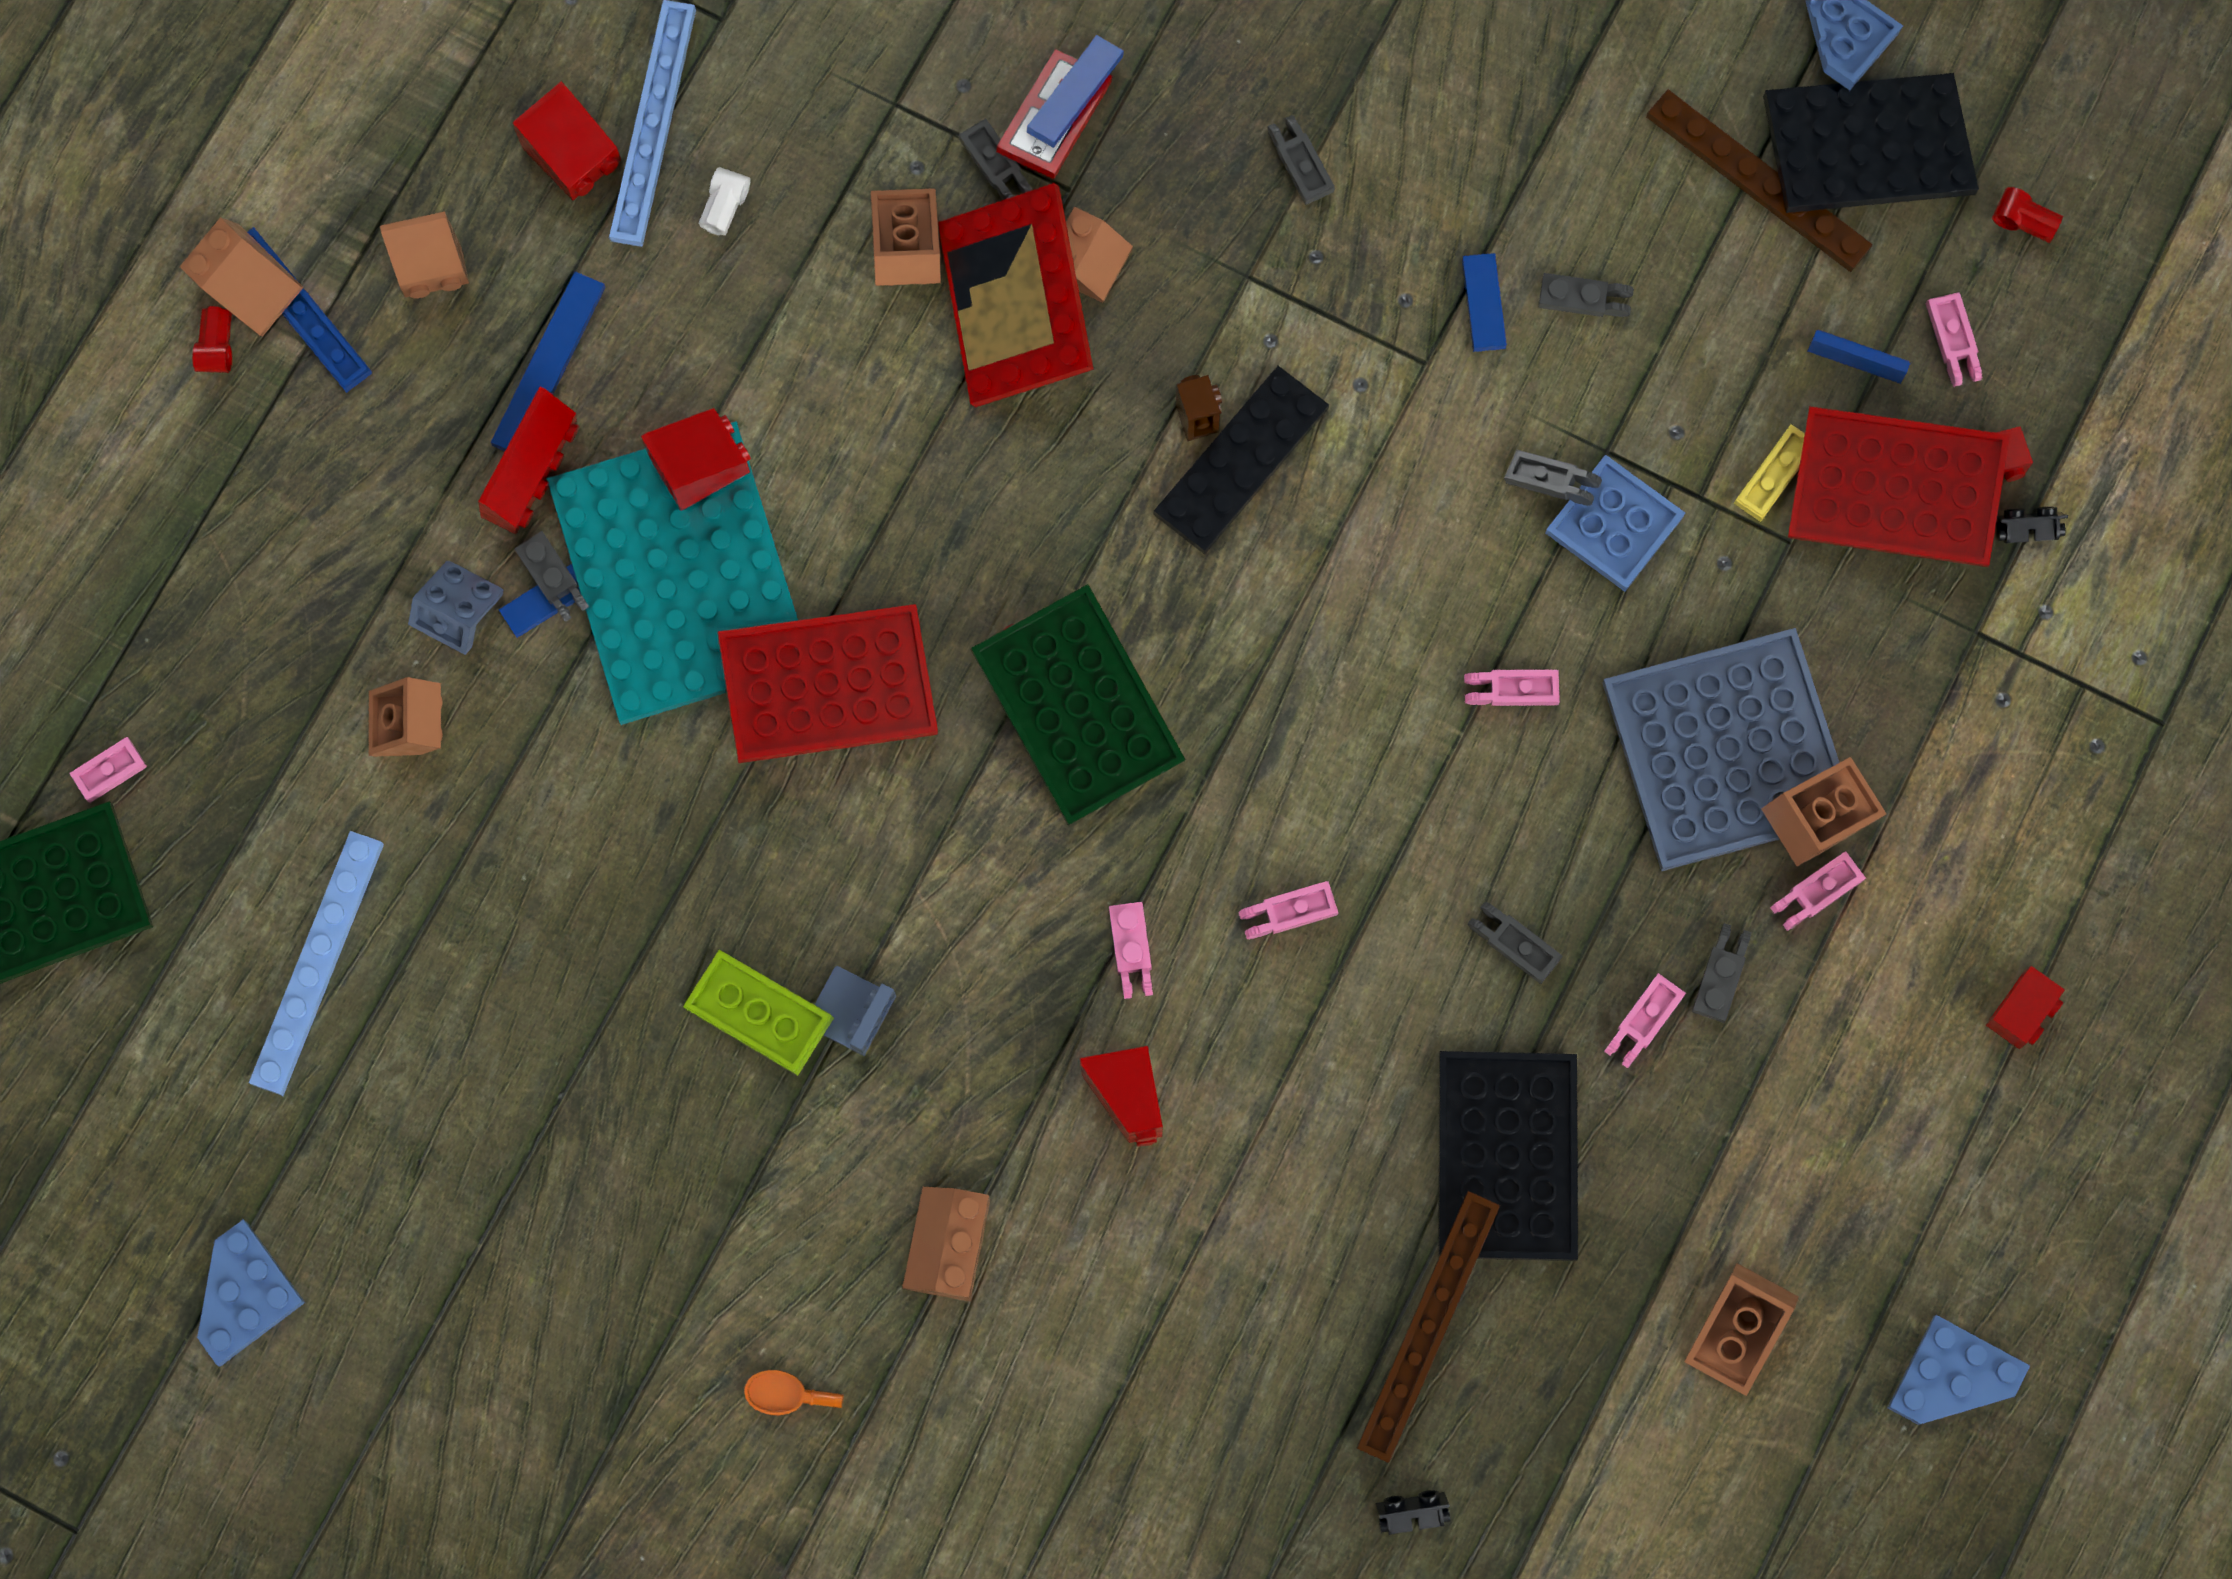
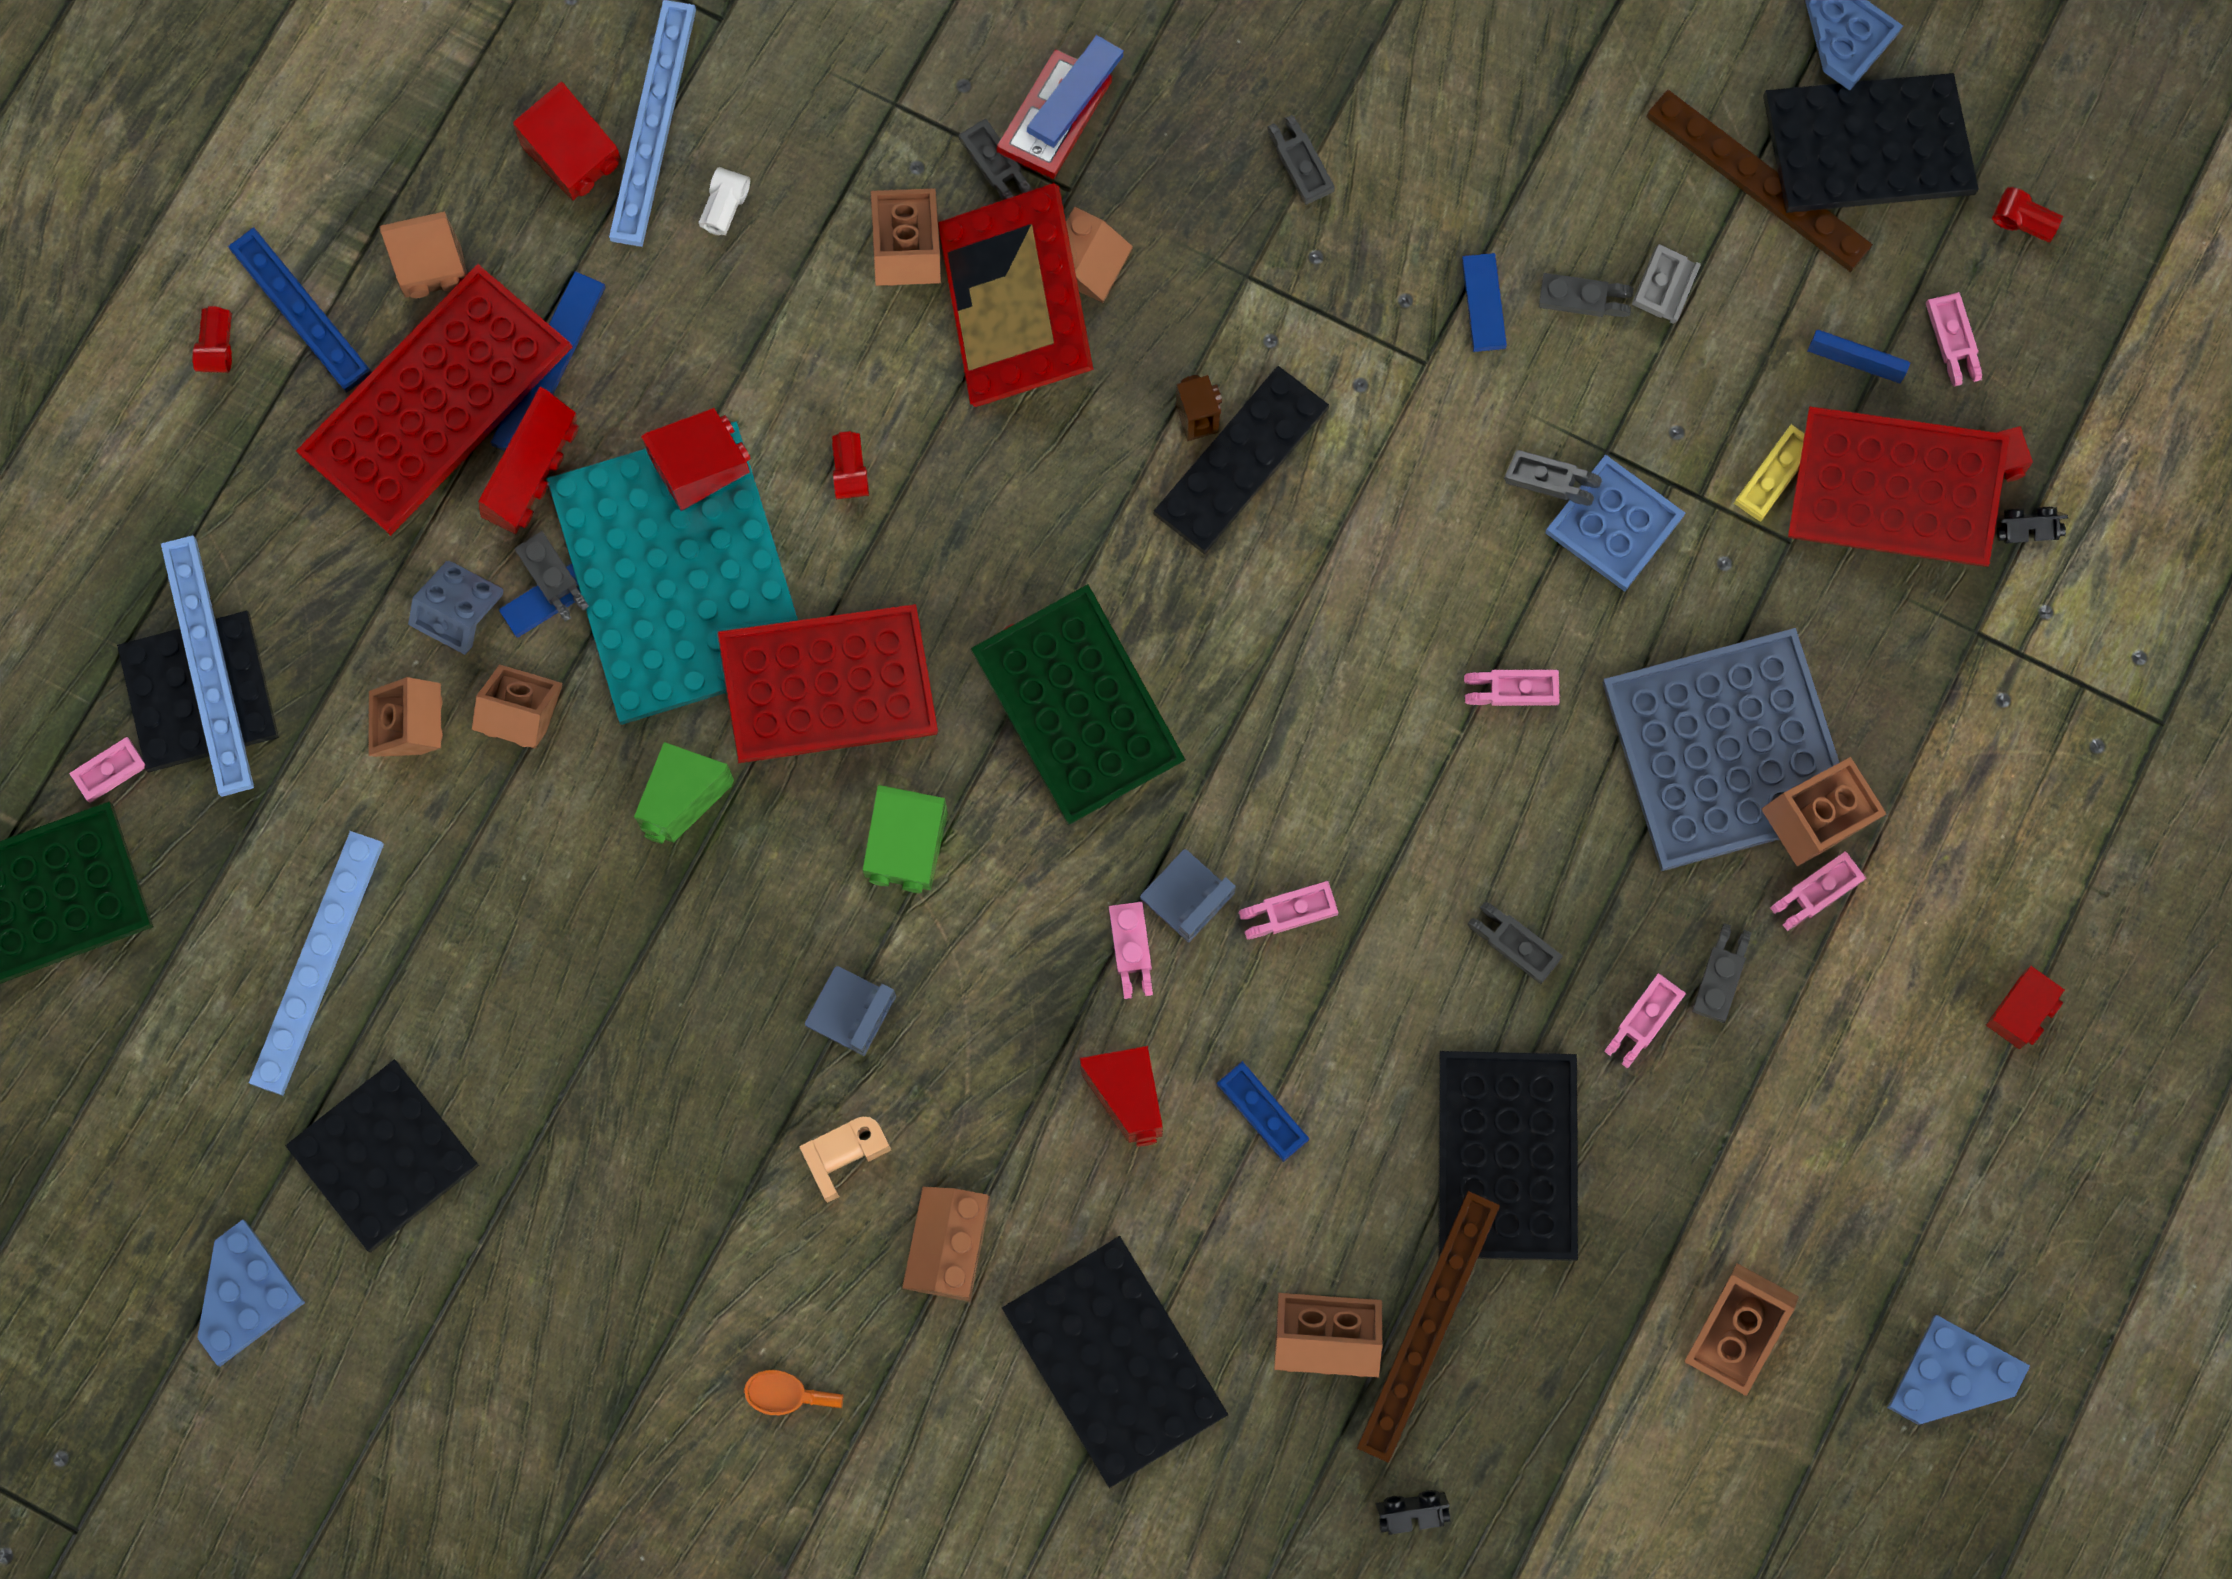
(166, 700): none -> black plate
(207, 666): none -> light blue plate
(241, 275): nougat slope -> none
(382, 1155): none -> black plate
(434, 399): none -> red plate
(516, 706): none -> nougat slope
(680, 792): none -> bright green slope
(758, 1012): lime tile -> none
(841, 1148): none -> light nougat piece
(849, 473): none -> red piece
(904, 838): none -> bright green slope
(1114, 1361): none -> black plate
(1187, 895): none -> sand blue bracket
(1262, 1111): none -> blue tile
(1328, 1335): none -> nougat slope
(1666, 284): none -> light grey plate

